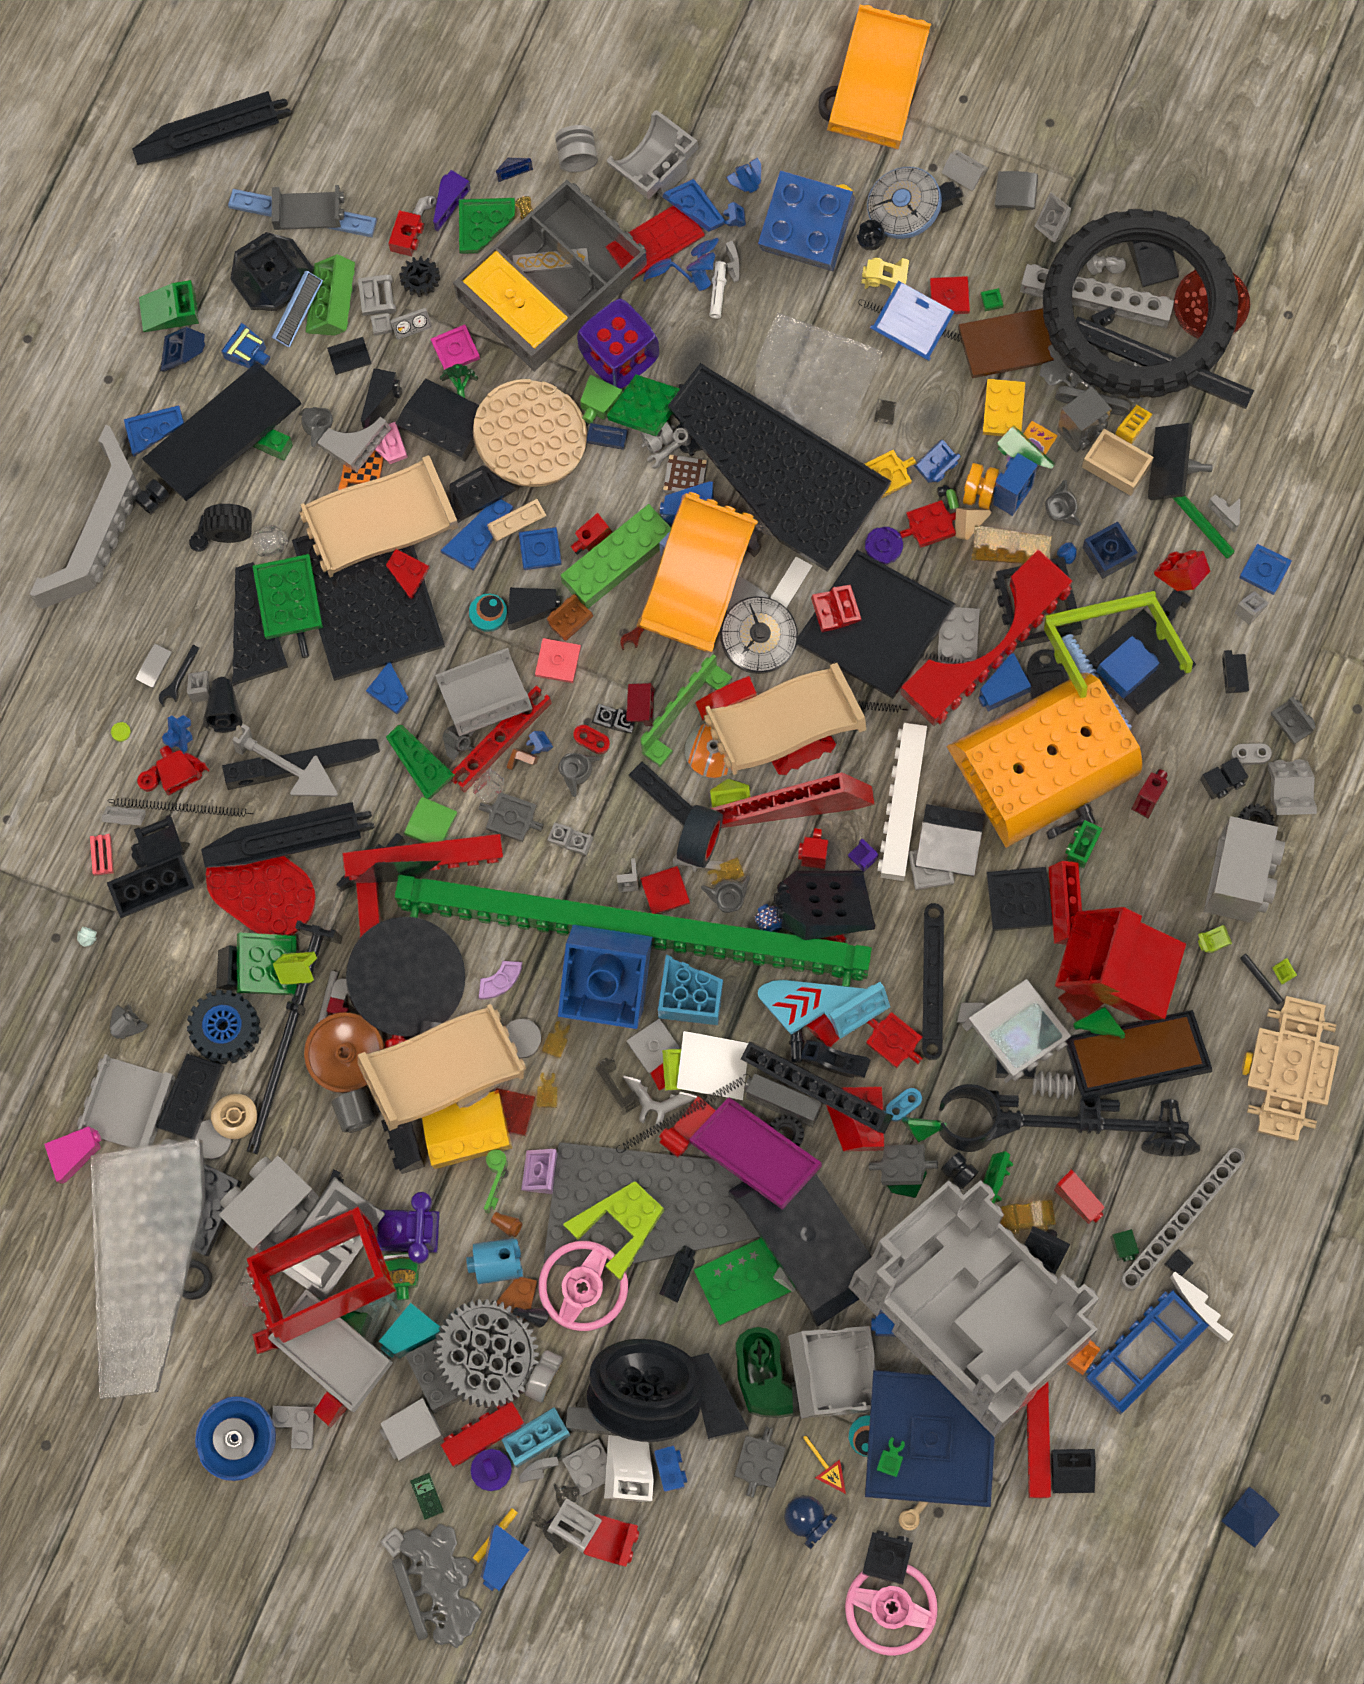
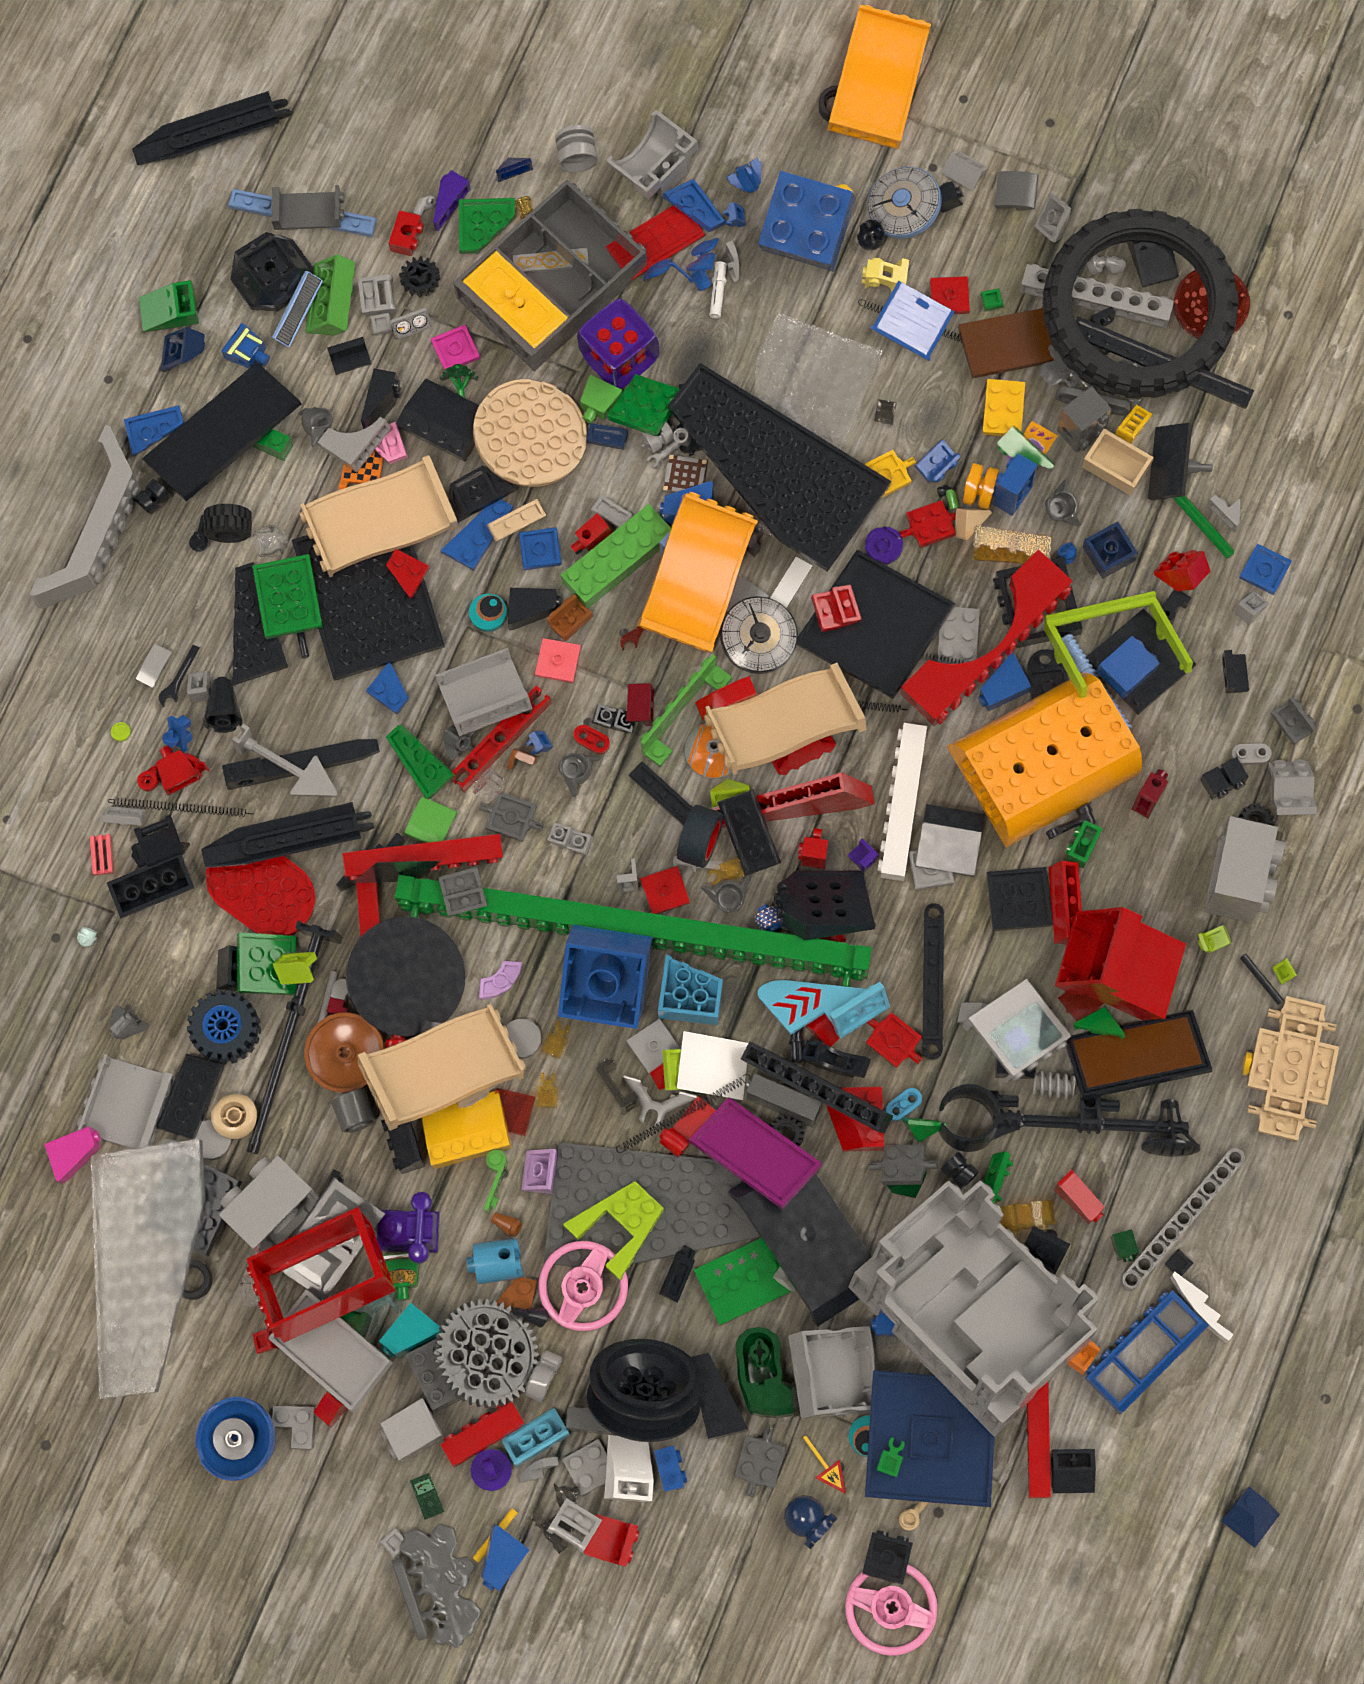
(462, 891): none -> dark grey slope
(611, 512): none -> light grey plate
(749, 832): none -> black tile

